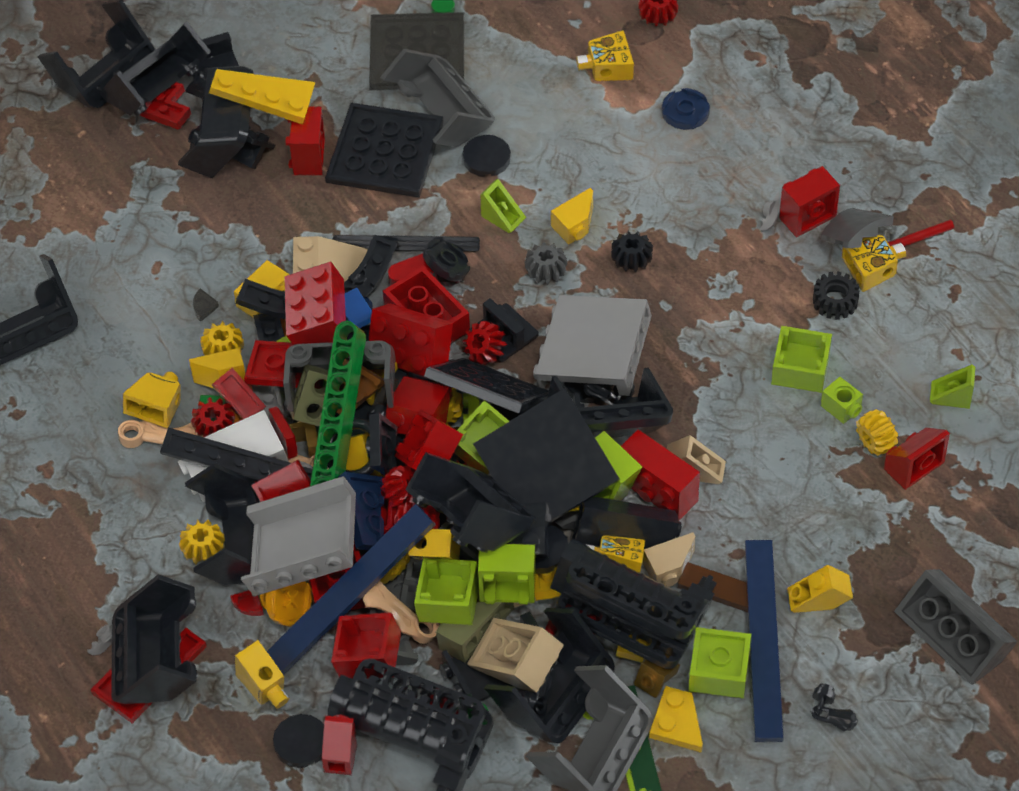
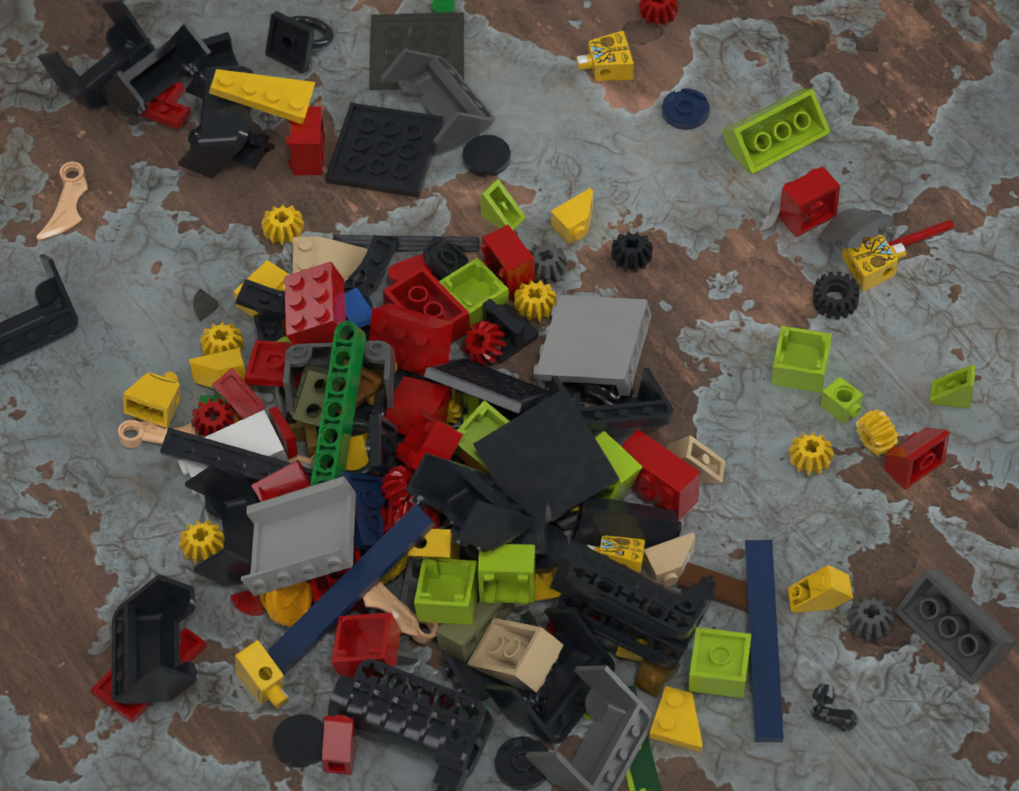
(66, 211): none -> light nougat piece
(282, 224): none -> yellow gear
(292, 39): none -> black tile
(473, 286): none -> lime container
(508, 259): none -> red container
(513, 766): none -> black tile
(534, 300): none -> yellow gear
(776, 130): none -> lime slope
(811, 453): none -> yellow gear
(870, 618): none -> dark grey gear

